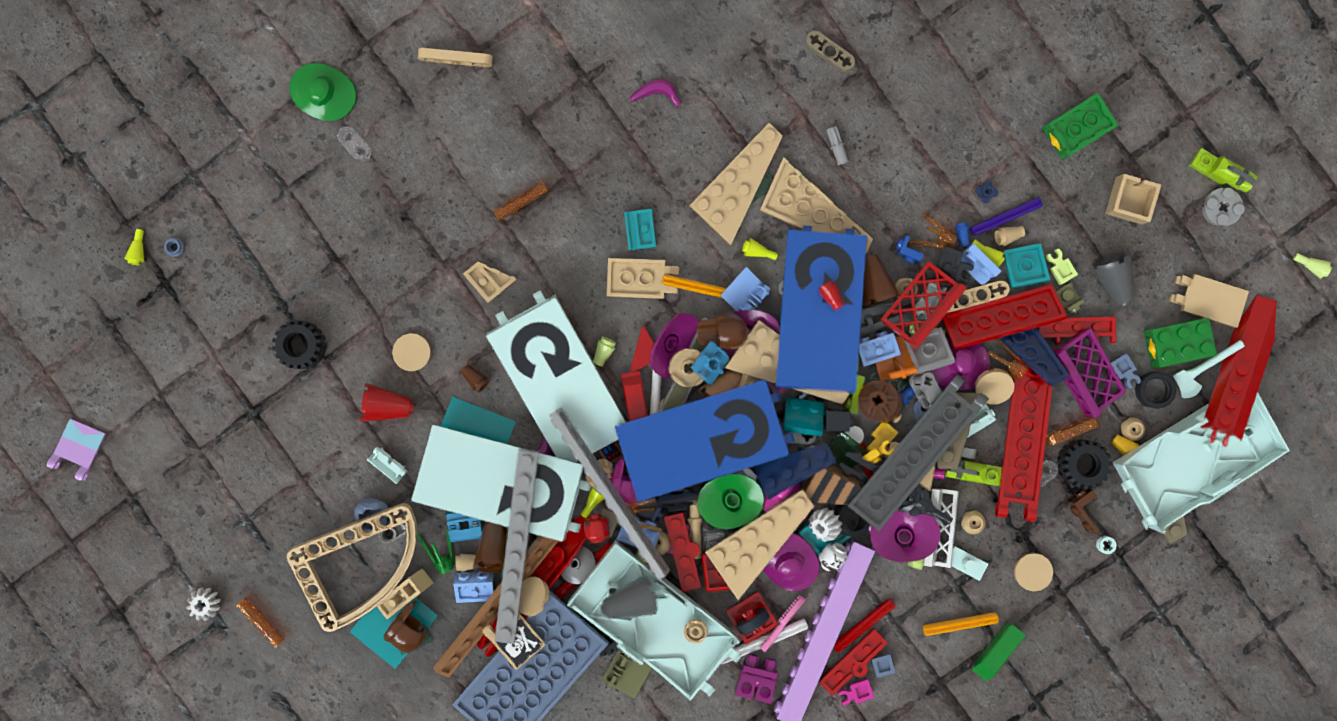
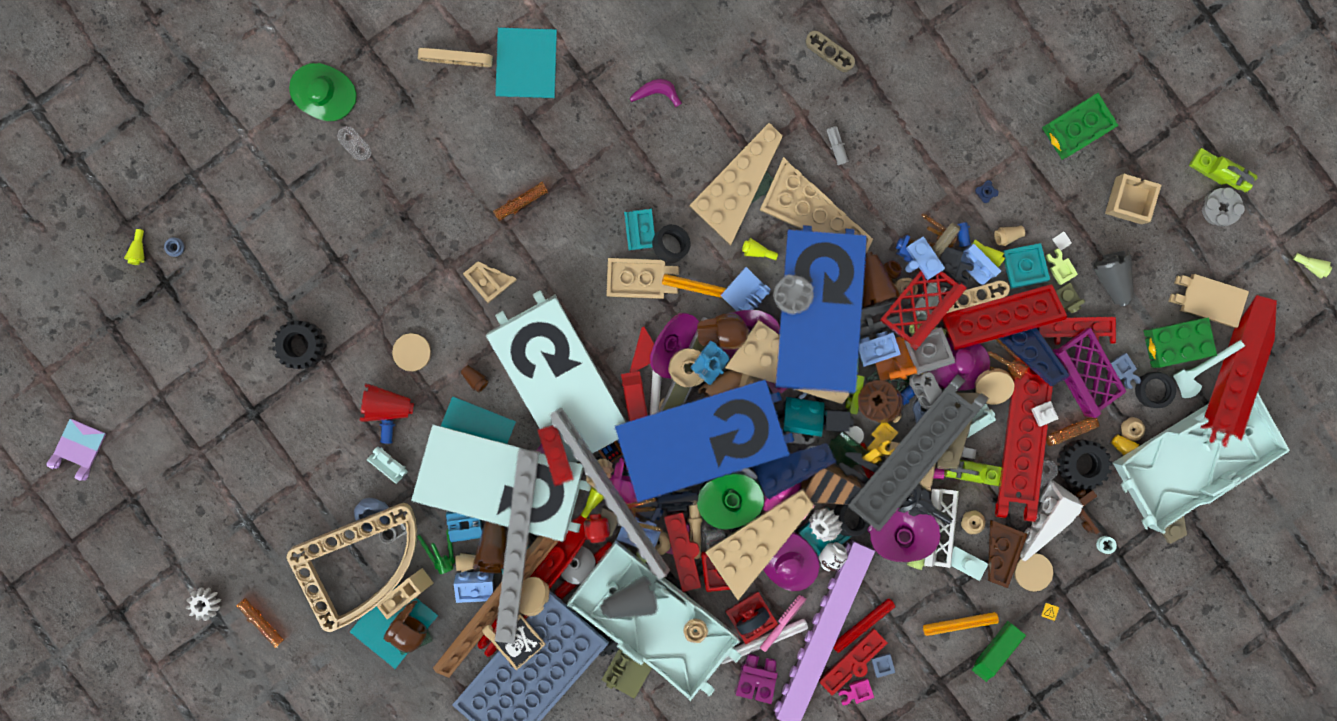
(386, 431): none -> blue pin
(526, 62): none -> teal piece
(555, 455): none -> red plate
(604, 349): yellowish green cone -> none
(662, 252): none -> black tyre
(793, 294): none -> light grey dish
(831, 294): red cone -> none
(893, 269): none -> reddish brown plate
(924, 259): none -> light blue plate
(946, 238): none -> dark tan axle
(1004, 552): none -> reddish brown wing
(1006, 216): dark purple axle -> none
(1044, 413): none -> white tile
(1050, 611): none -> yellow sticker
(1055, 513): none -> white wedge
(1062, 241): none -> white sticker

